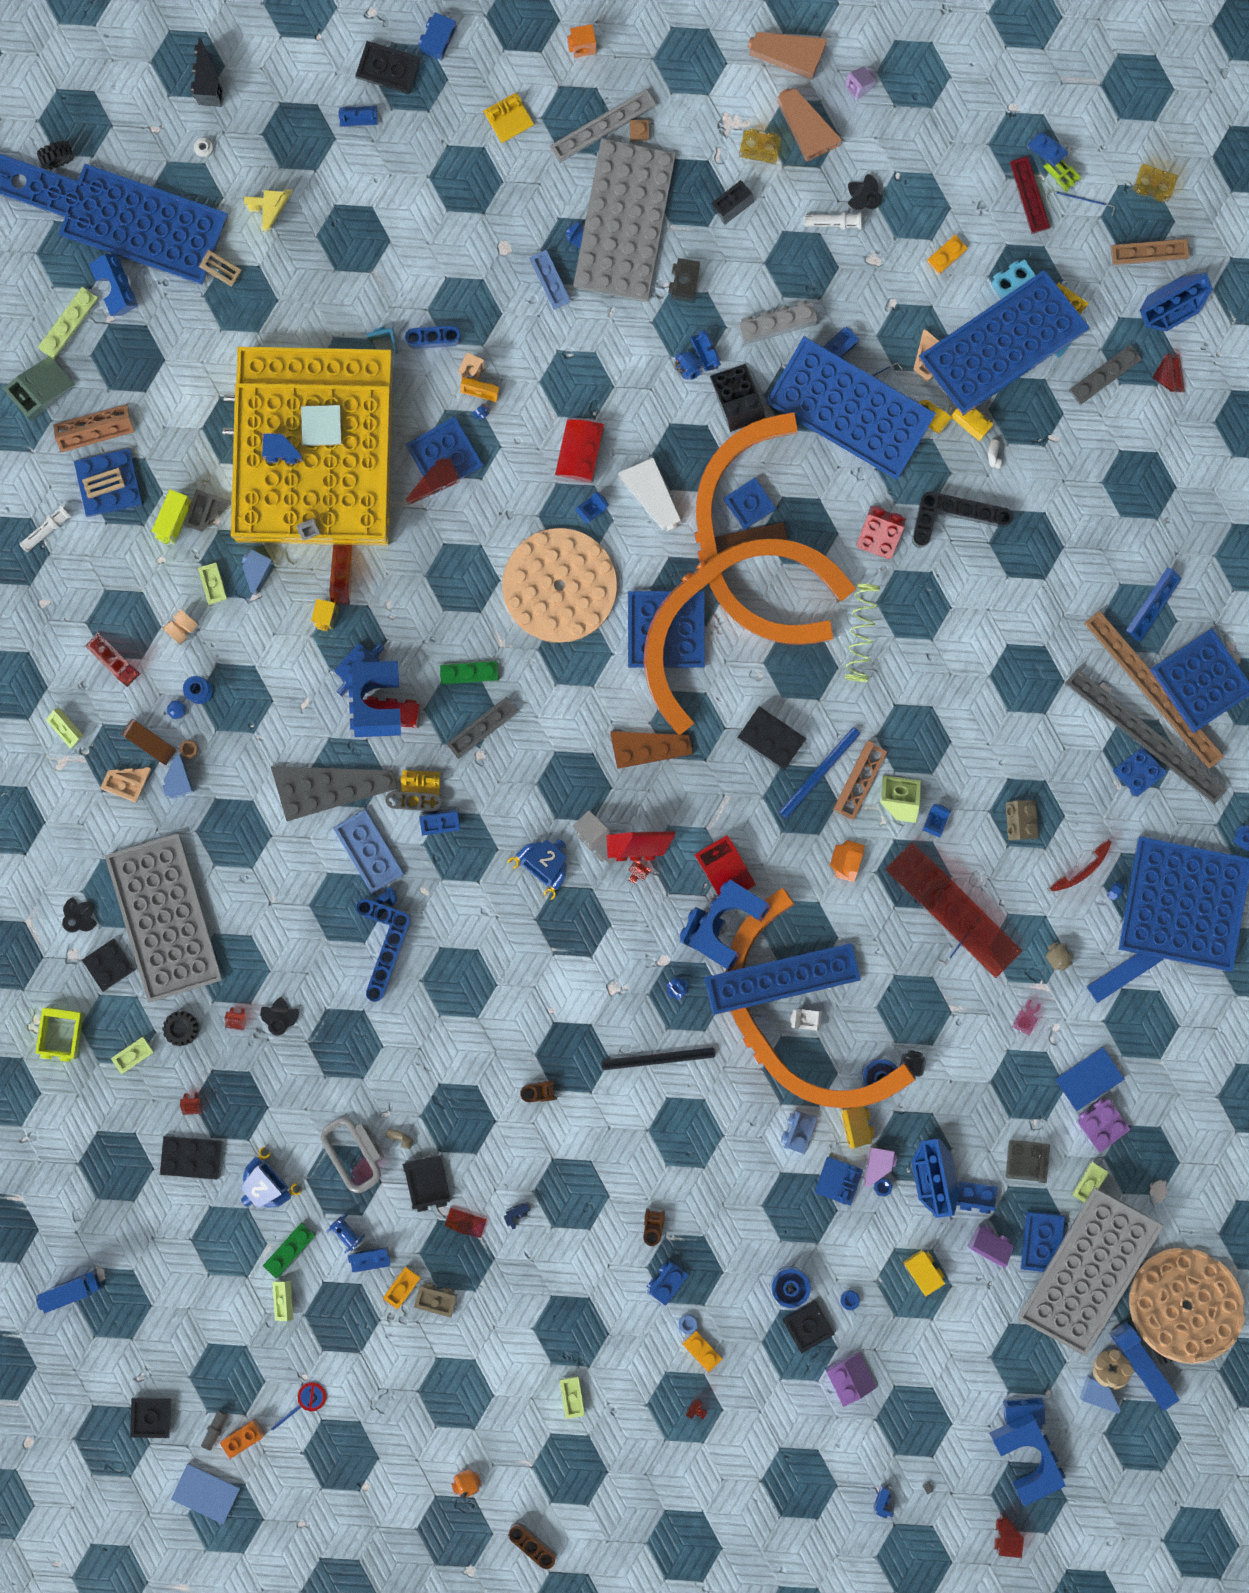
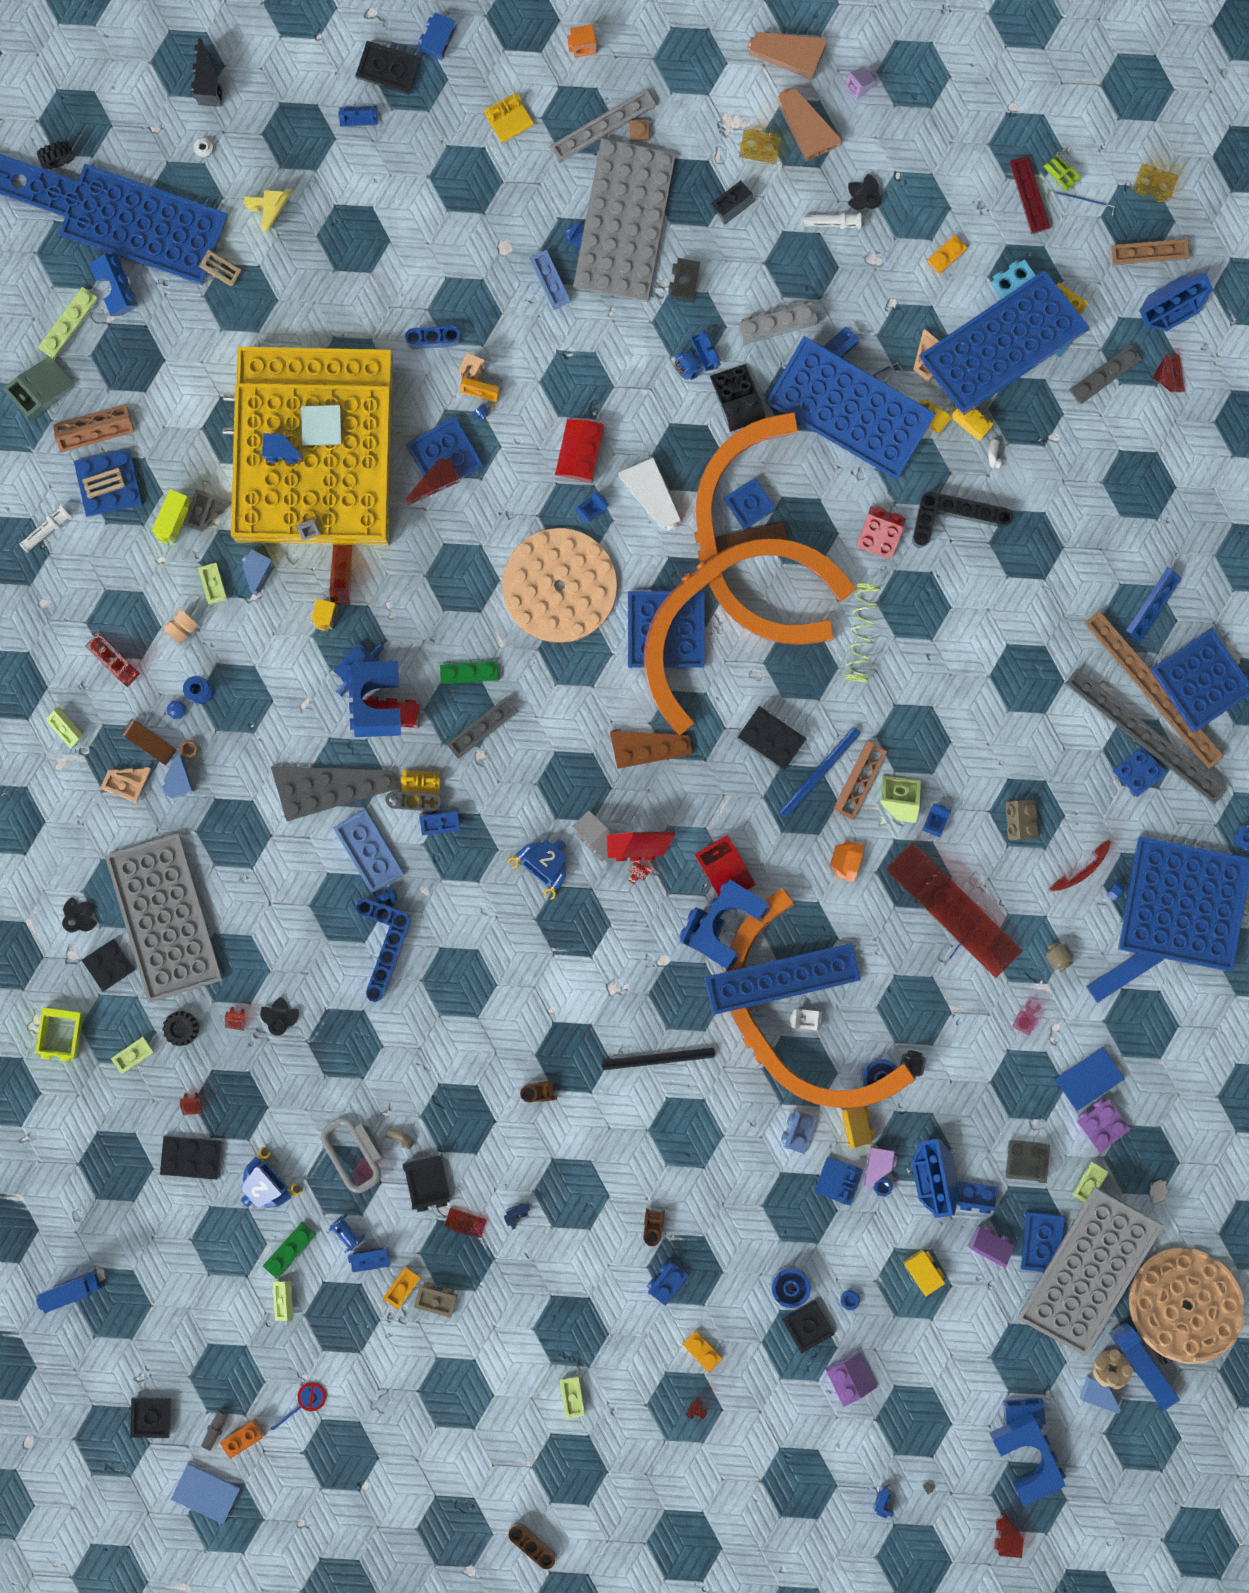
(381, 332): dark azure bracket -> none
(466, 1483): orange head -> none
(677, 988): blue gear -> none
(688, 1324): medium blue tile -> none
(1047, 149): blue plate -> none

